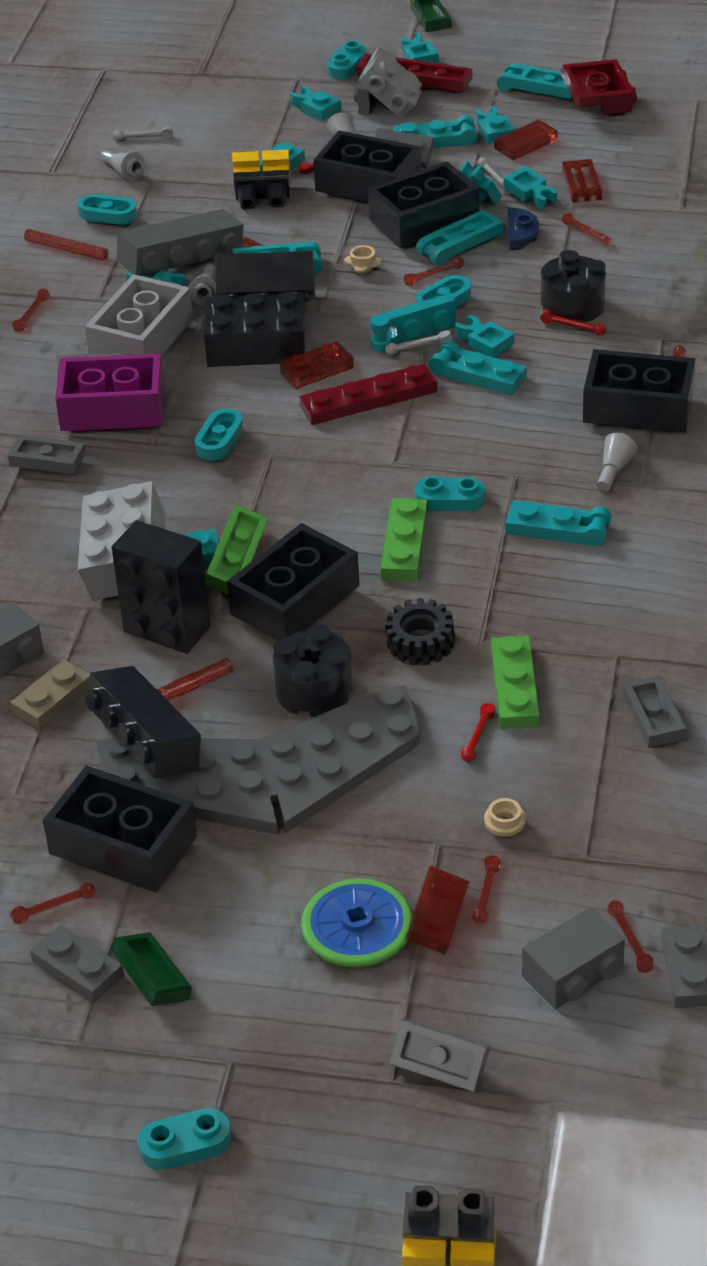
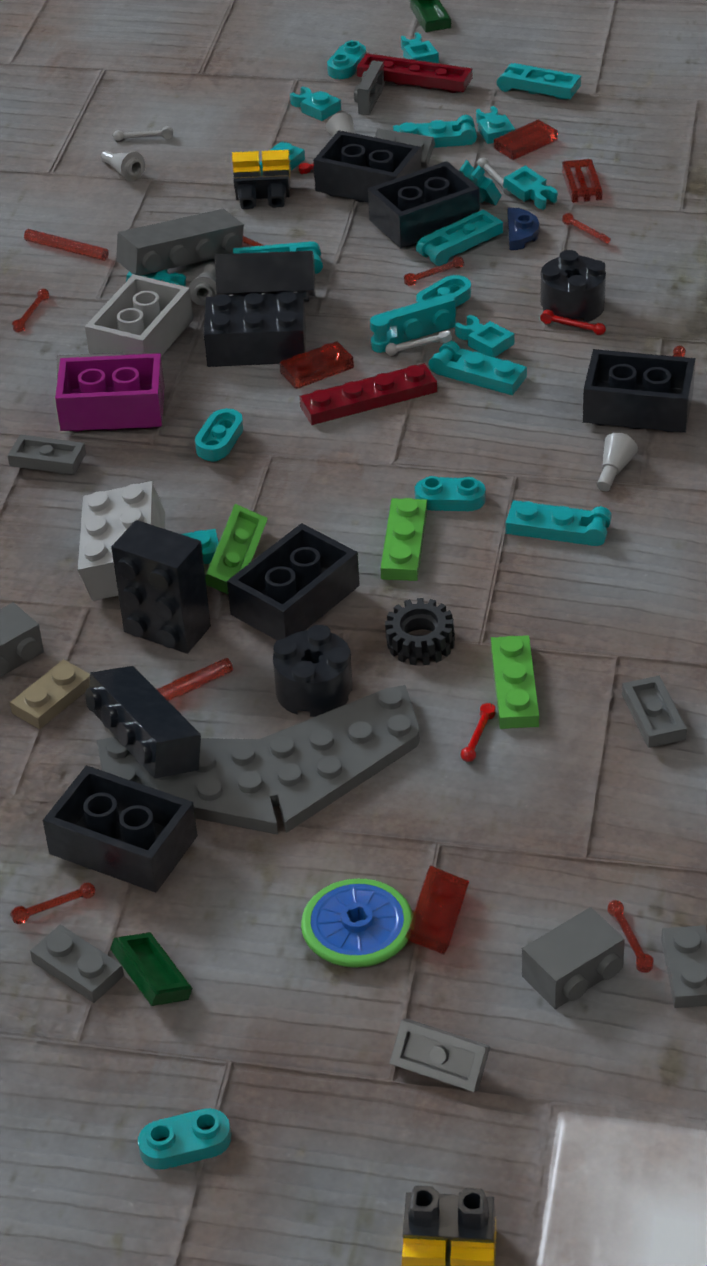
(107, 209): teal plate -> none
(362, 259): tan plate -> none
(391, 83): light grey plate -> none
(492, 865): clear red hinge -> none
(504, 817): tan plate -> none
(600, 85): dark red plate -> none

